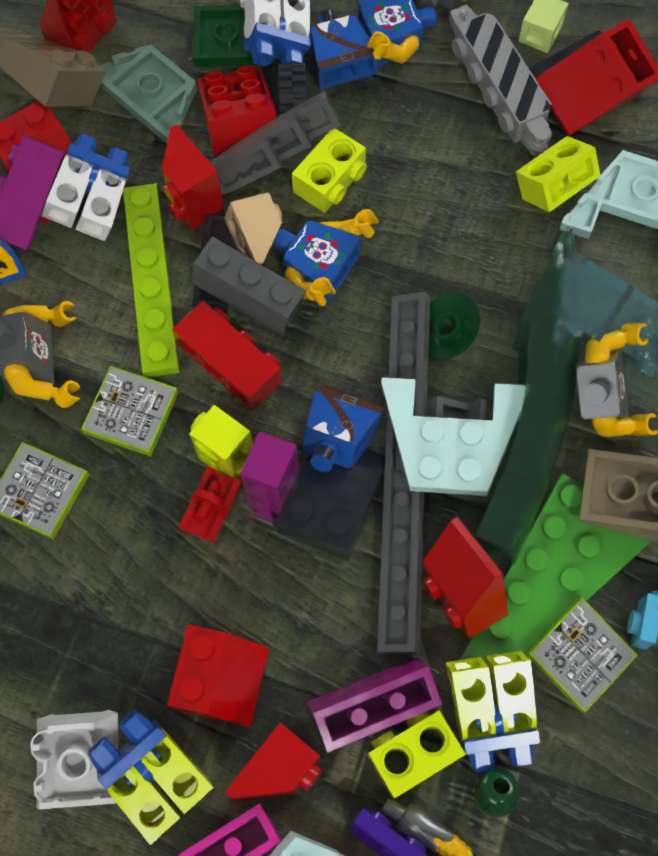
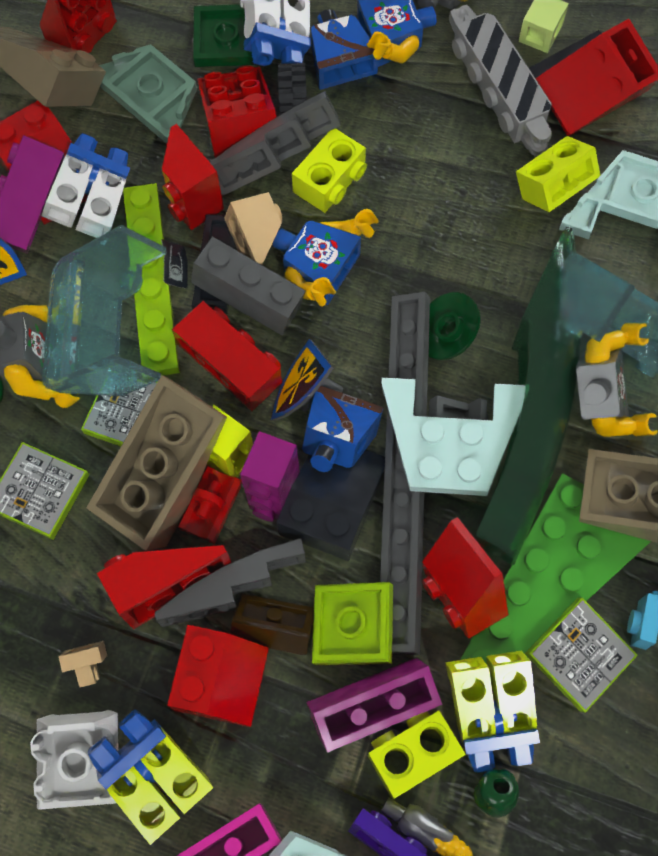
(84, 662): none -> tan tile
(87, 313): none -> clear light blue windscreen
(150, 579): none -> red slope
(158, 466): none -> dark tan slope
(175, 264): none -> black sticker
(217, 591): none -> dark grey slope
(273, 623): none -> dark brown slope
(277, 768): red slope -> none
(302, 381): none -> shield
(353, 624): none -> lime tile

